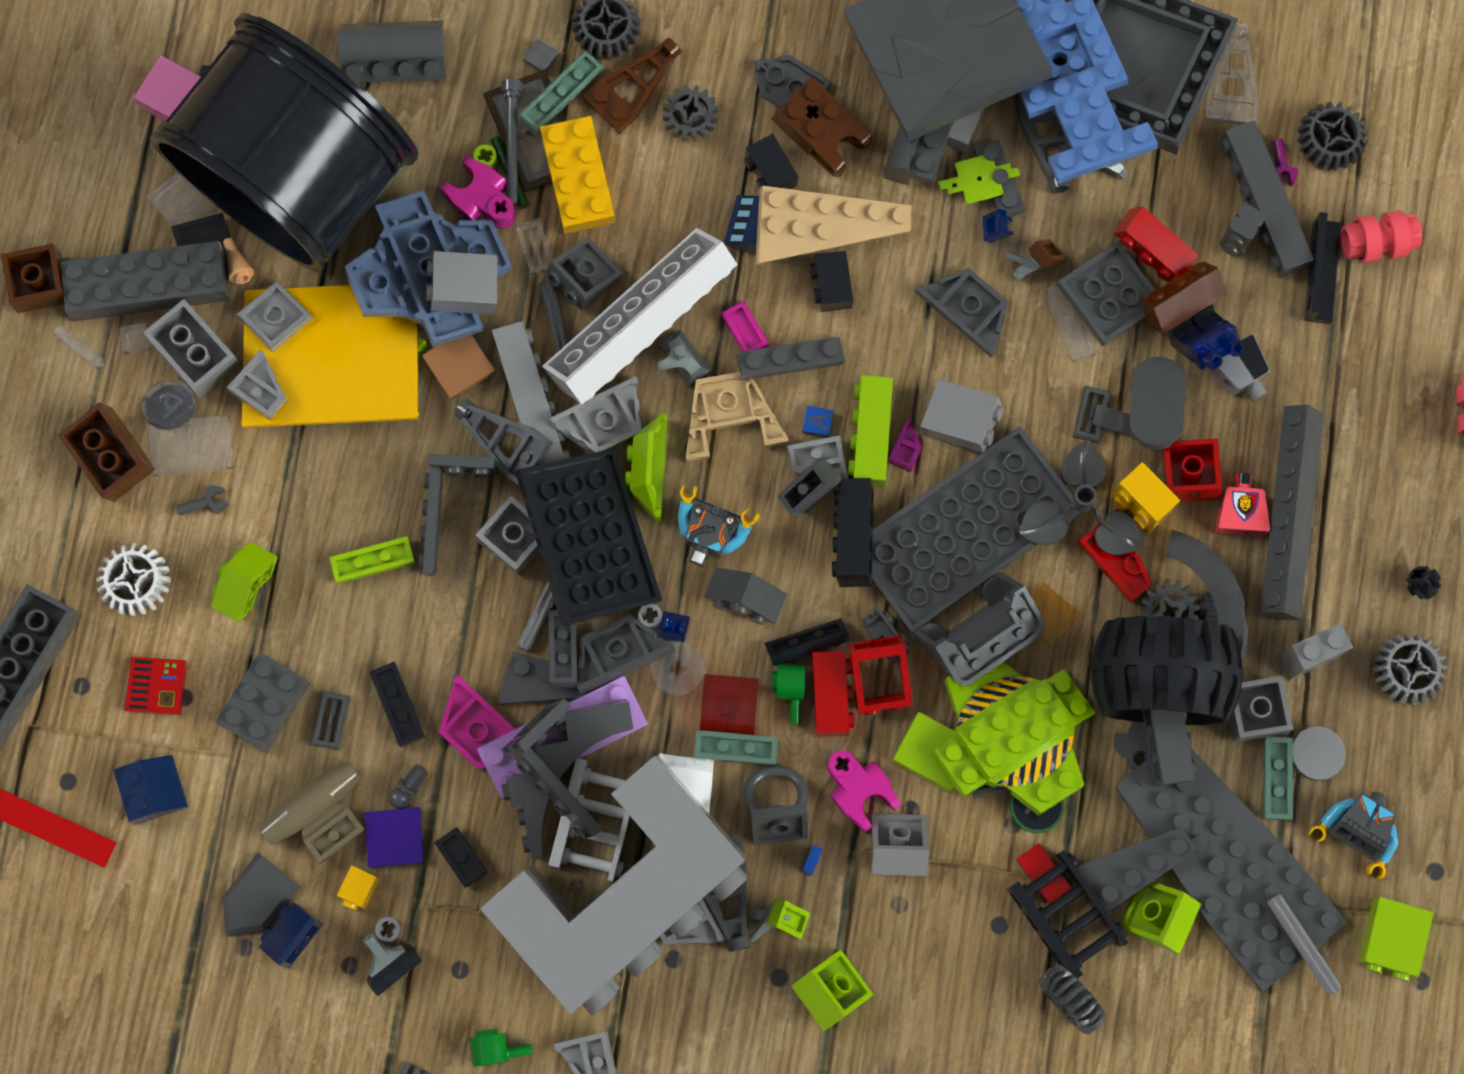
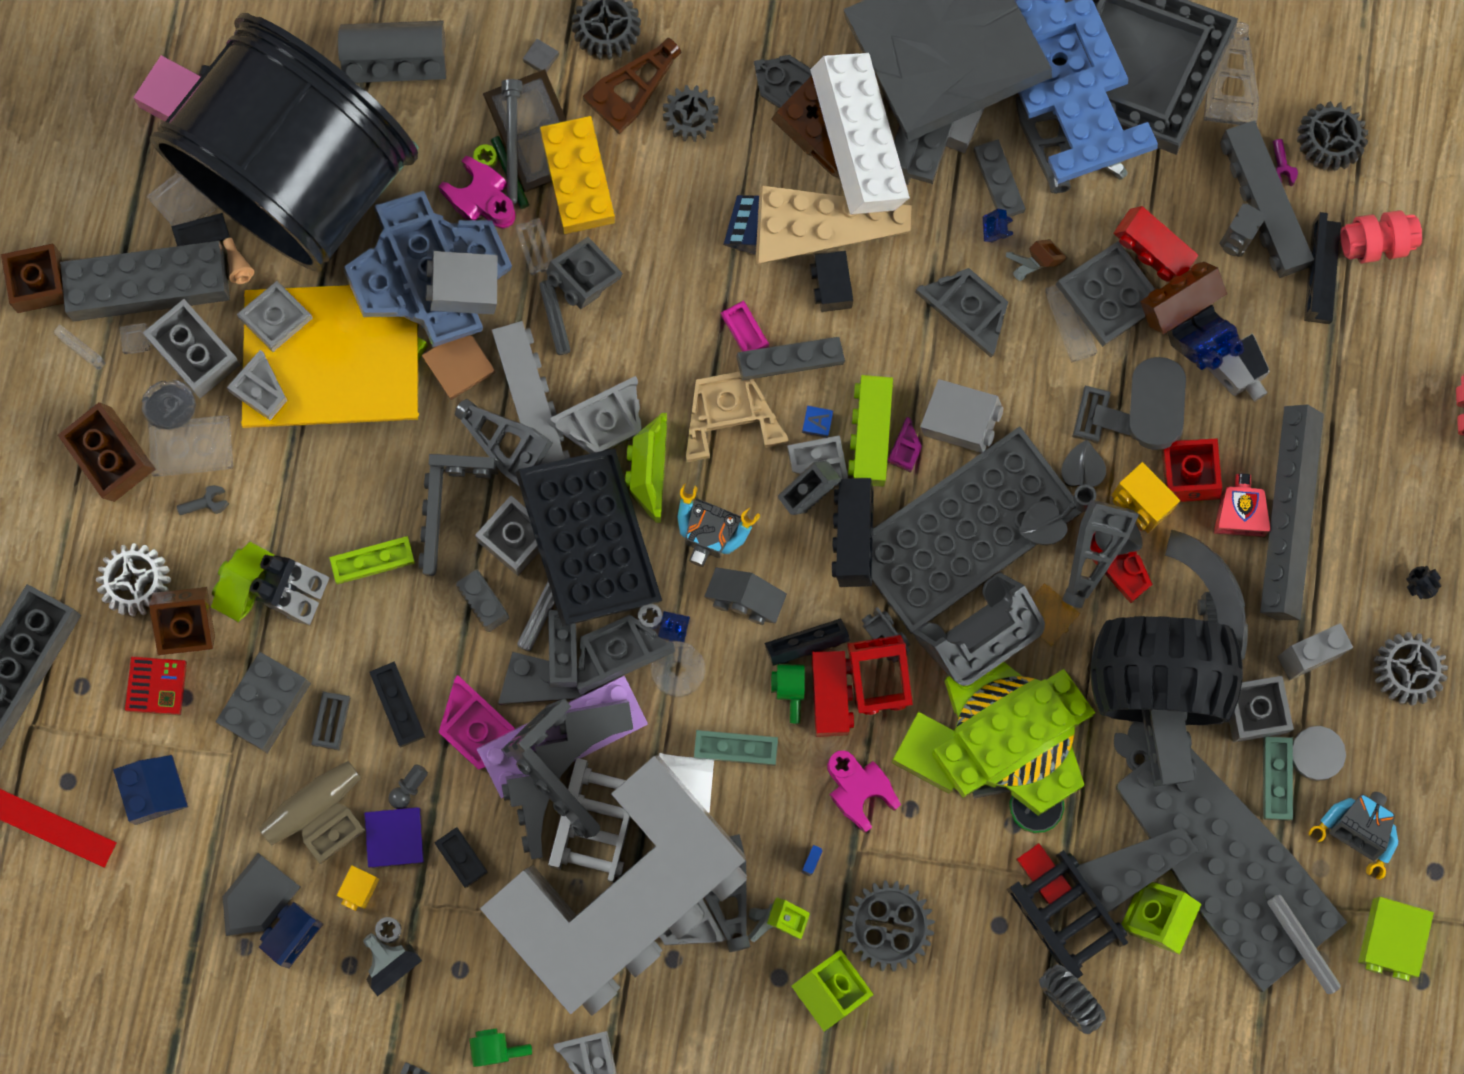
(182, 621): none -> reddish brown brick
(289, 588): none -> hips
(482, 601): none -> dark grey brick
(560, 92): sand green tile -> none
(640, 315): white brick -> none
(684, 358): piece -> none
(729, 704): clear red slope -> none
(770, 164): black brick -> none
(780, 821): dark grey tile -> none
(859, 133): none -> white brick
(885, 951): none -> dark grey gear
(899, 844): light grey slope -> none
(967, 181): lime piece -> none
(1105, 519): none -> dark grey plate
(1179, 603): dark grey gear -> none

